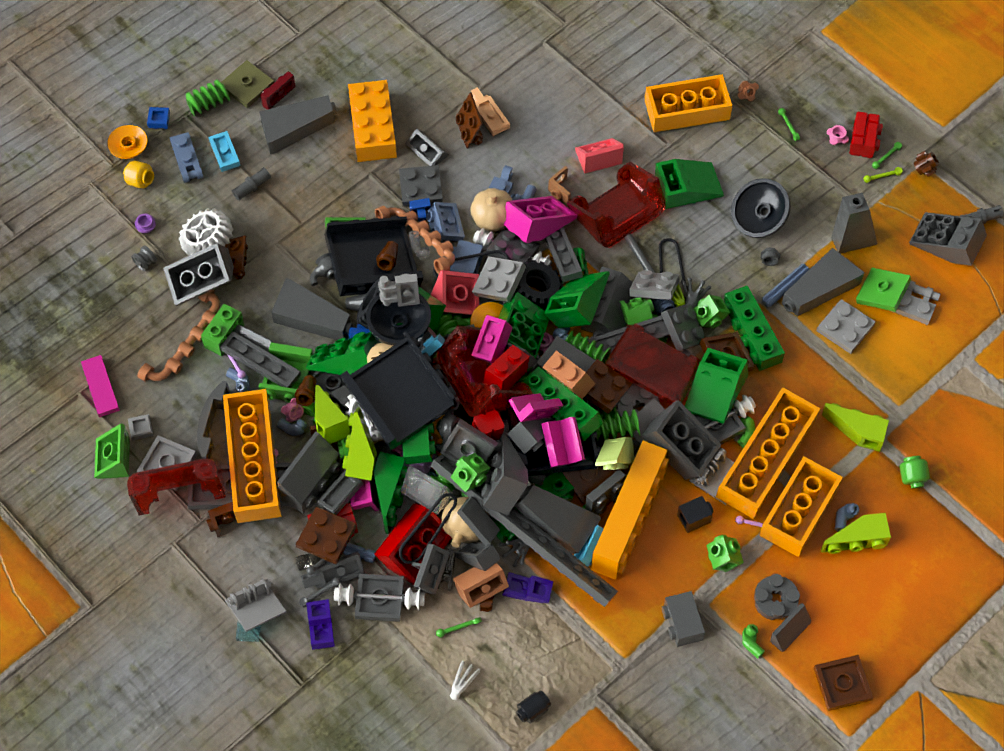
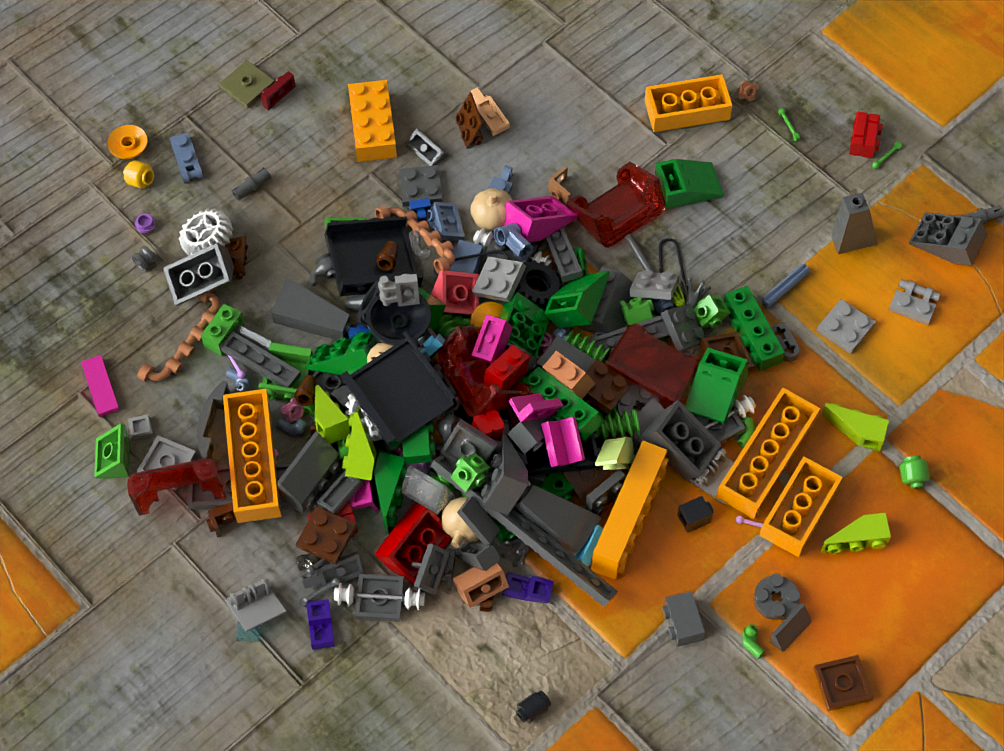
(158, 117): blue tile -> none
(206, 97): bright green piece -> none
(224, 151): medium azure plate -> none
(296, 121): dark grey slope -> none
(367, 555): sand blue axle -> none
(422, 521): black piece -> none
(440, 632): bright green hinge -> none
(460, 684): white piece -> none
(511, 236): none -> sand blue piece
(529, 193): sand blue arm -> none
(600, 155): coral slope -> none
(724, 553): bright green brick -> none
(751, 203): black dish -> none
(770, 256): dark grey plate -> none
(788, 340): none -> dark grey beam
(822, 282): dark grey slope -> none
(840, 131): bright pink plate -> none
(844, 514): sand blue arm -> none
(883, 289): bright green plate -> none
(898, 171): lime hinge -> none
(926, 163): reddish brown gear -> none

